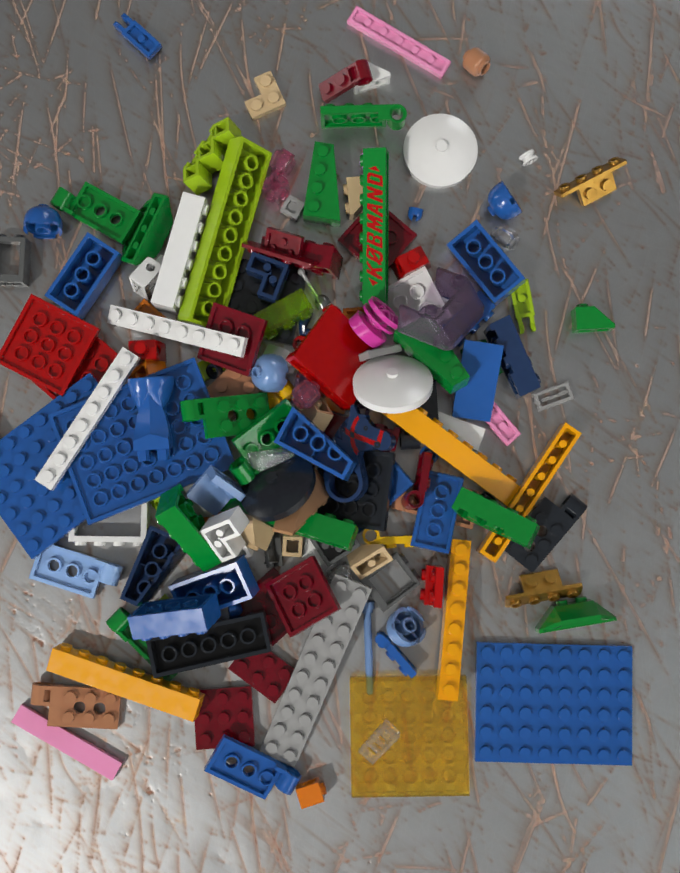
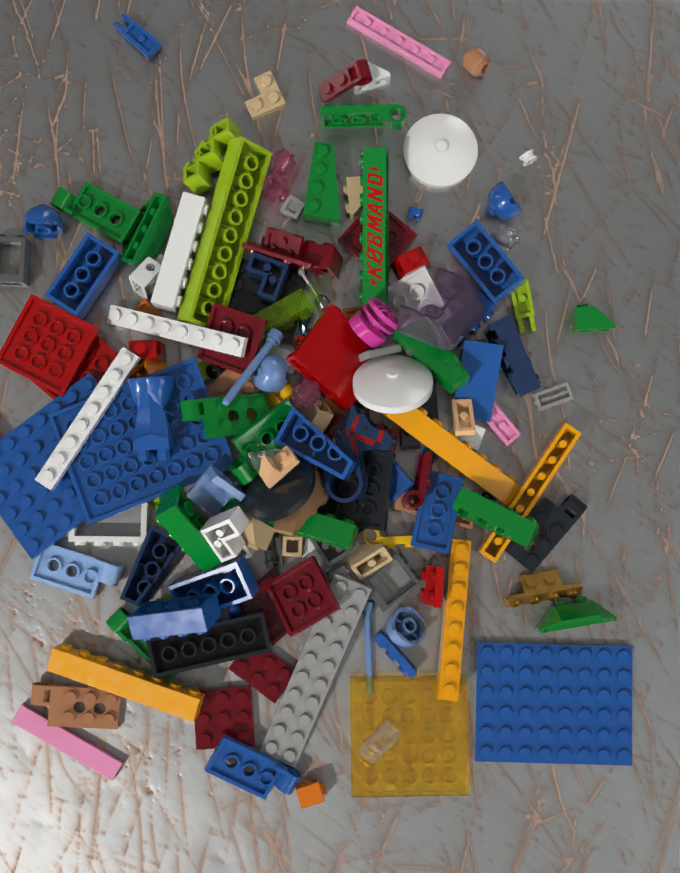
(273, 338): none -> medium blue piece
(276, 468): none -> light nougat slope
(463, 417): none -> light nougat slope
(593, 184): pearl gold bracket -> none

